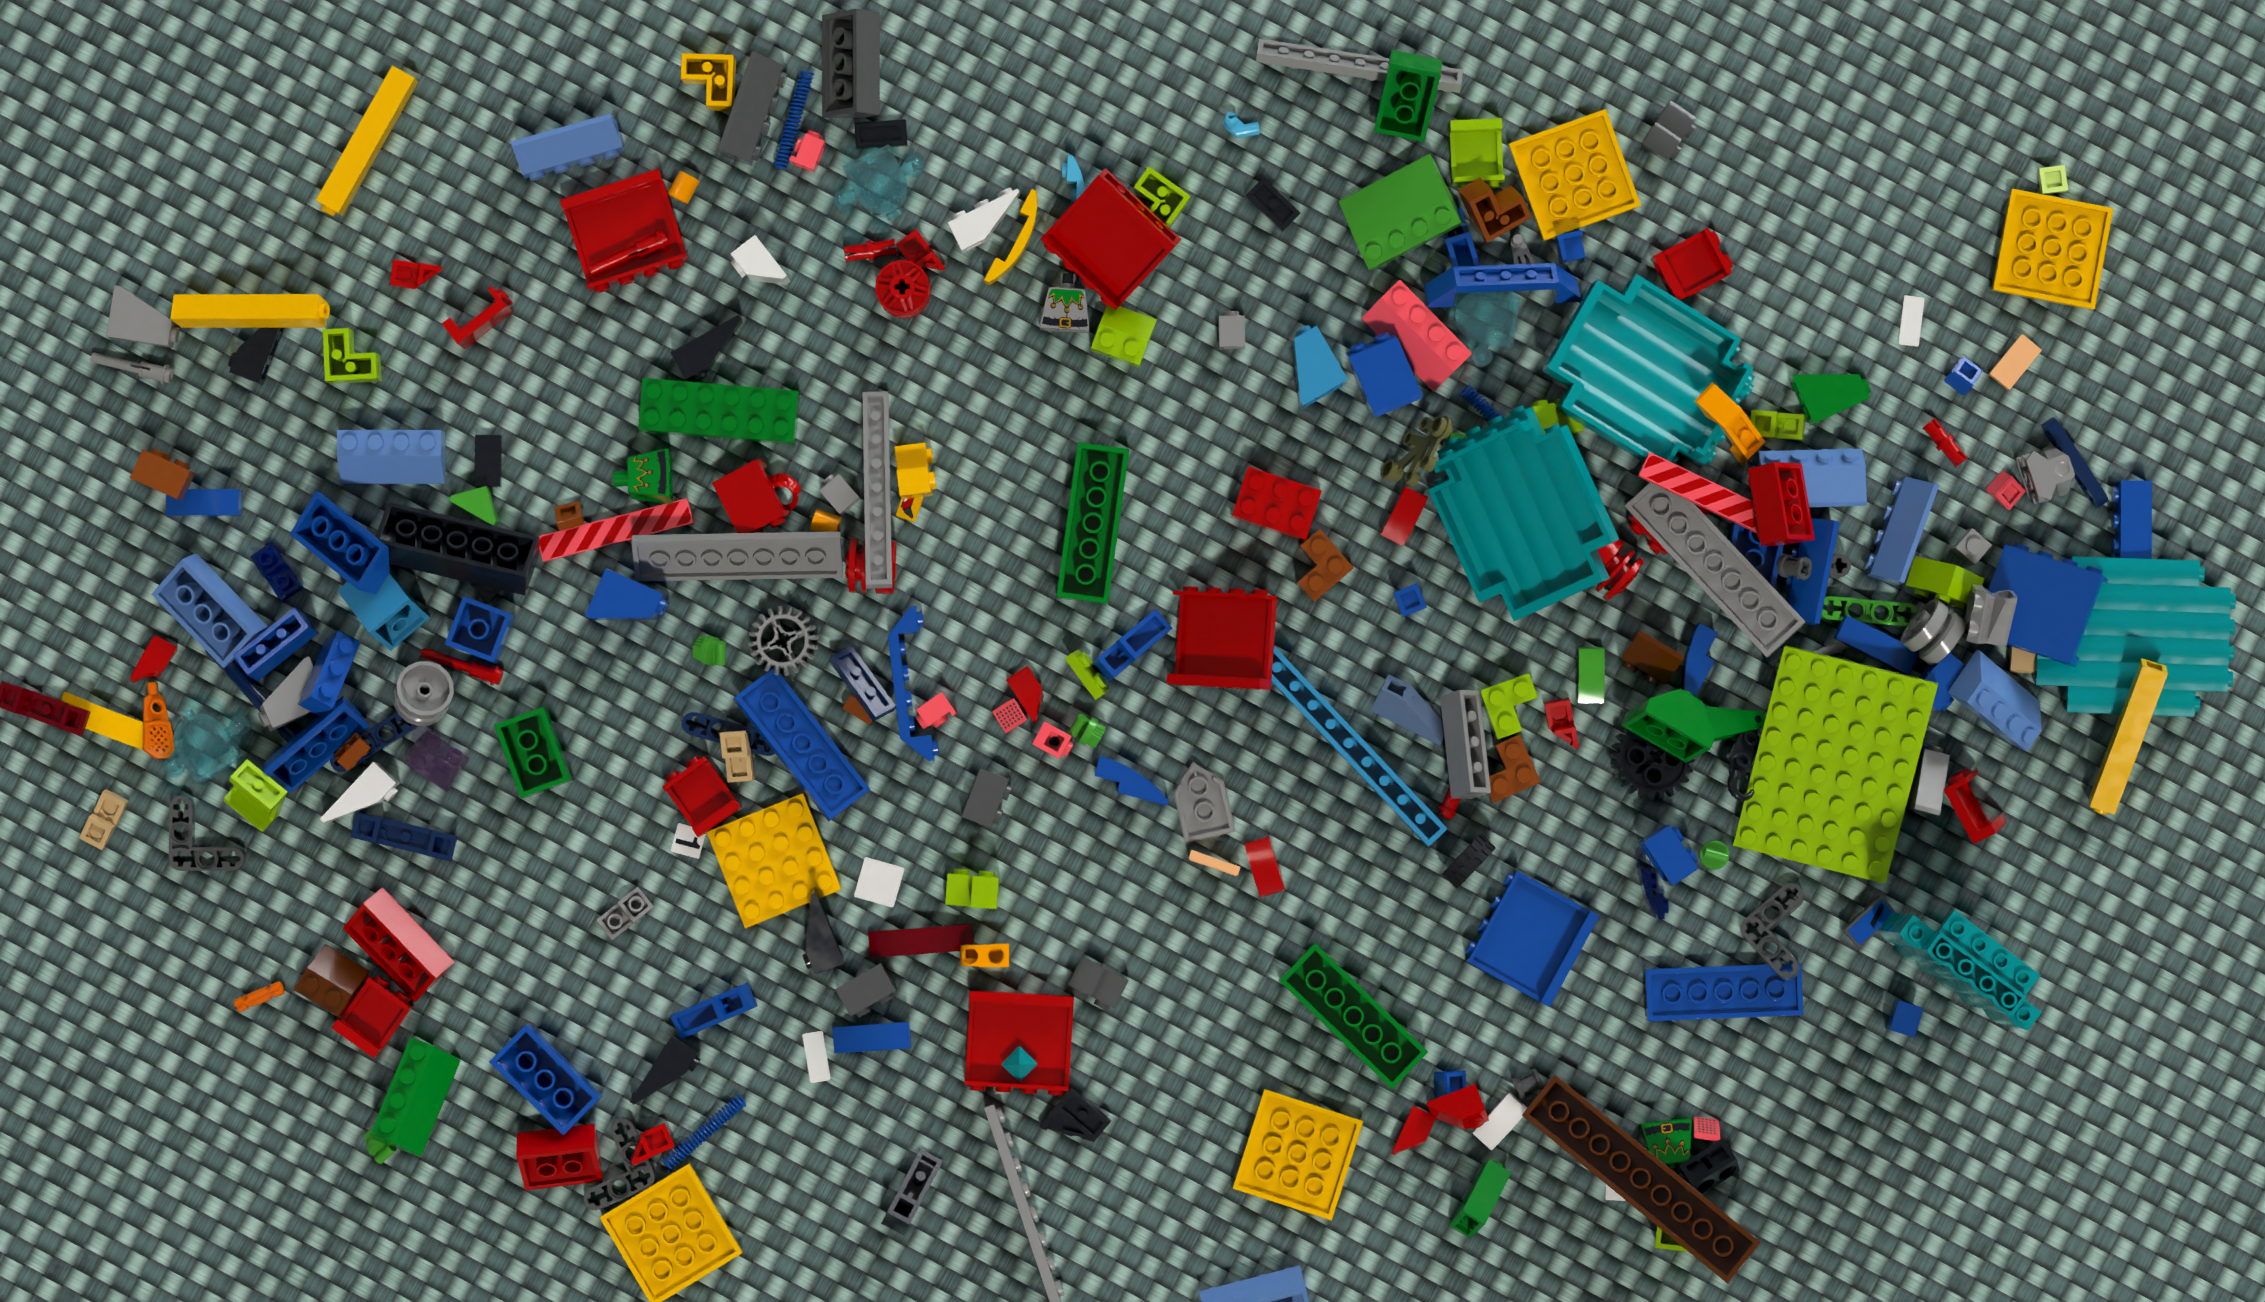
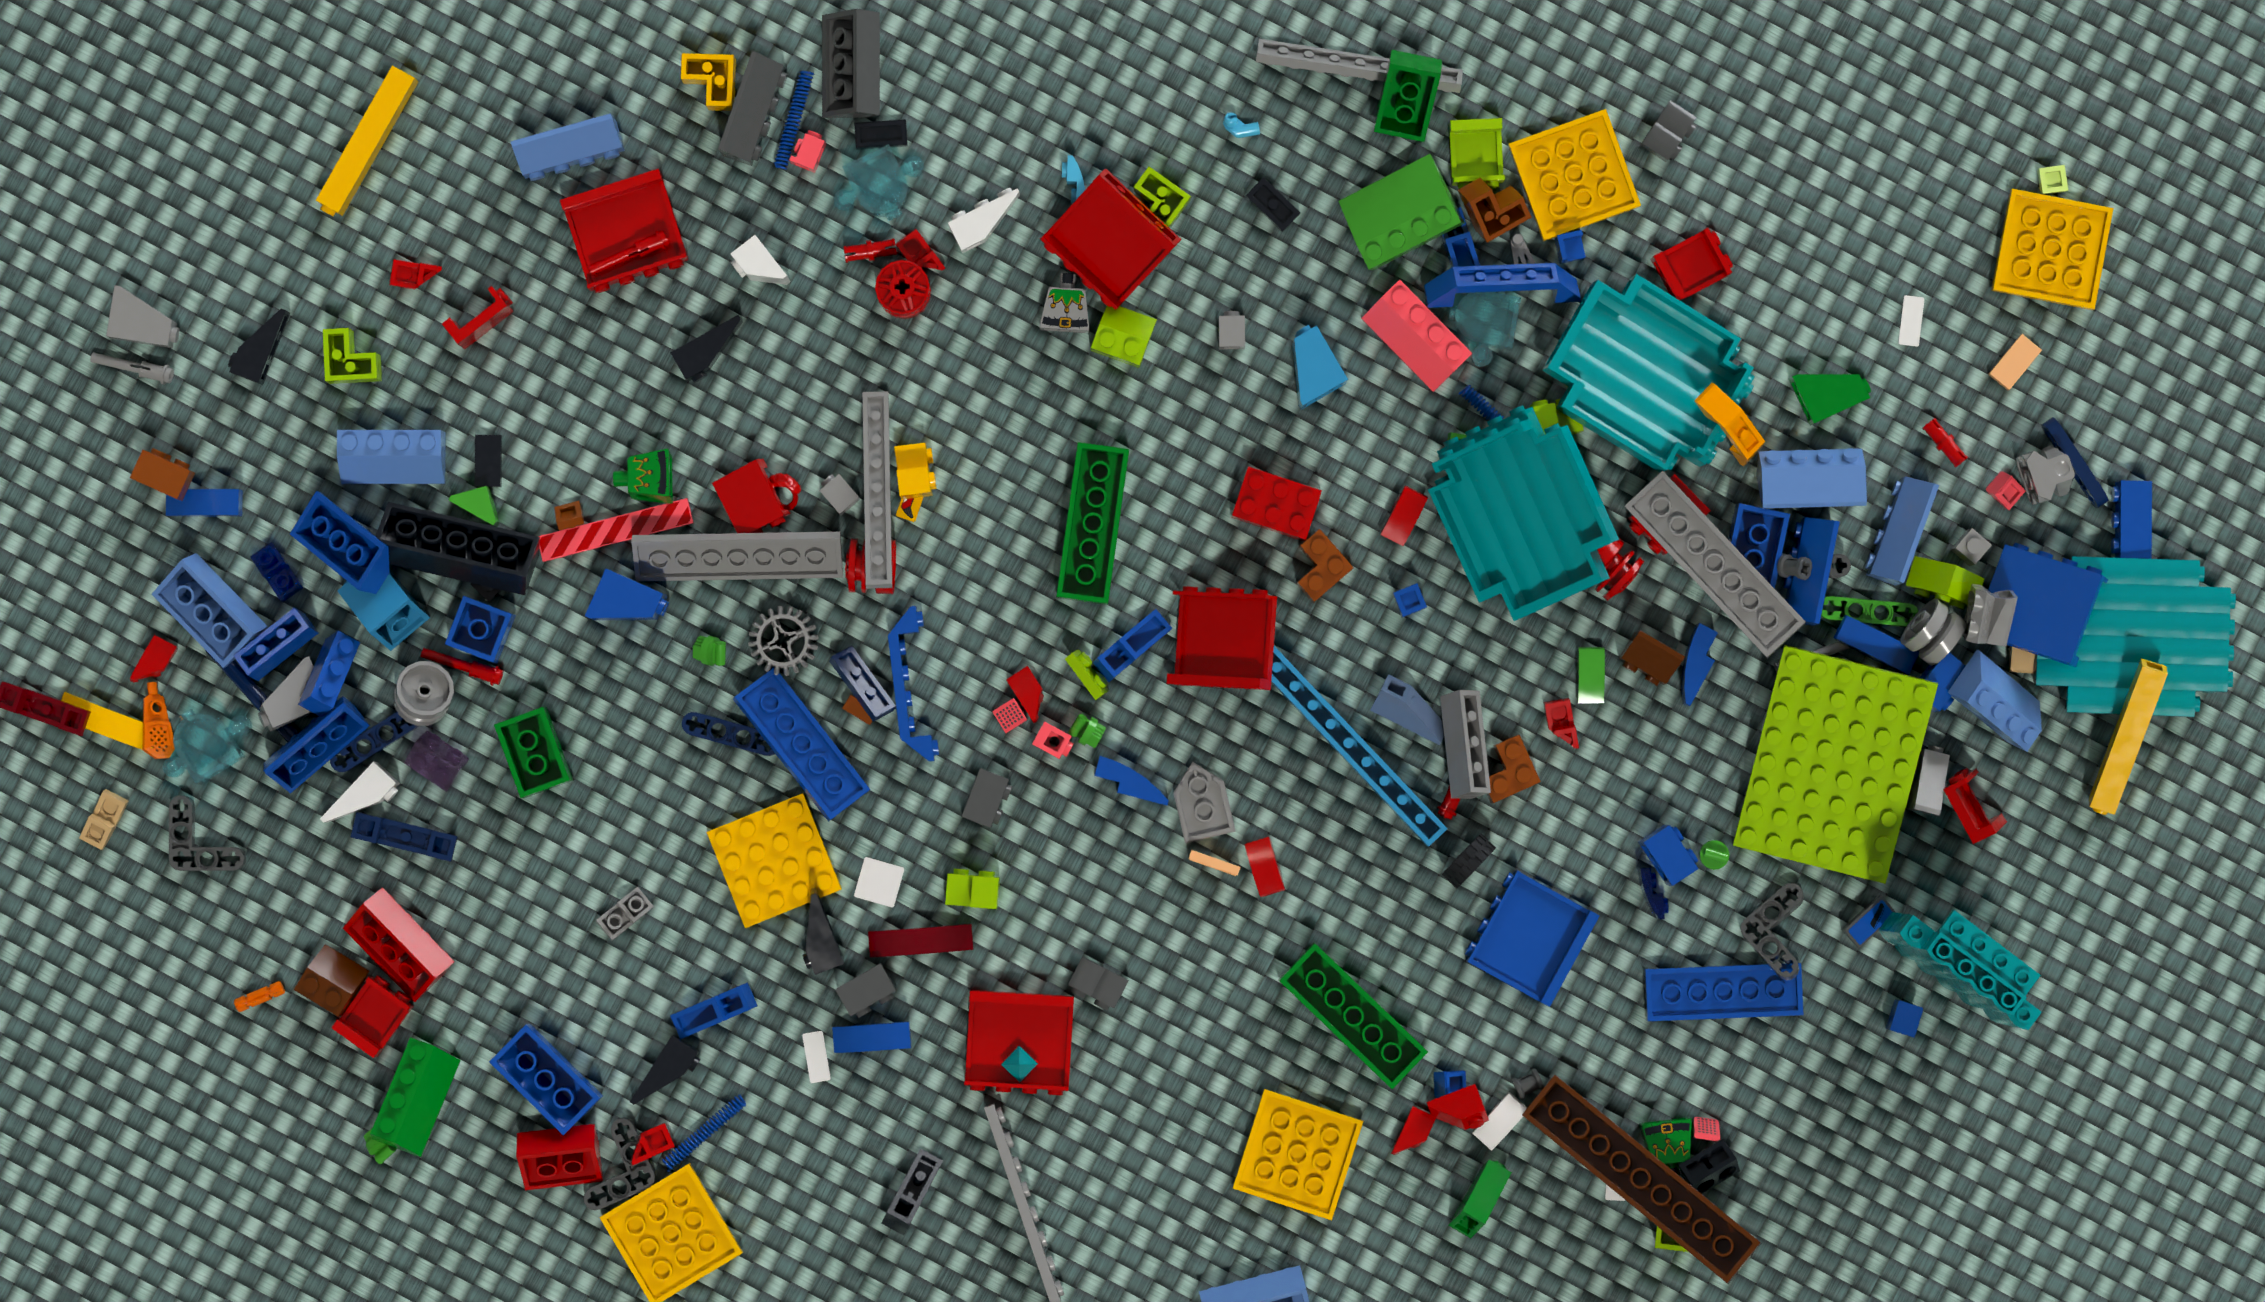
(249, 311): yellow brick -> none
(255, 795): lime panel -> none
(351, 751): dark orange piece -> none
(683, 187): light orange beam -> none
(687, 842): white sticker -> none
(701, 795): red panel -> none
(719, 411): green brick -> none
(737, 755): tan slope -> none
(825, 522): light orange beam -> none
(935, 711): coral brick -> none
(985, 955): light orange leg -> none
(999, 267): yellow slope -> none
(1076, 1117): black wing -> none
(1383, 374): blue slope -> none
(1437, 430): olive plant -> none
(1500, 703): lime brick -> none
(1667, 776): black gear -> none
(1688, 729): green slope -> none
(1699, 491): tile -> none
(1779, 425): lime slope -> none
(1780, 503): red slope -> none
(1963, 375): blue slope -> none

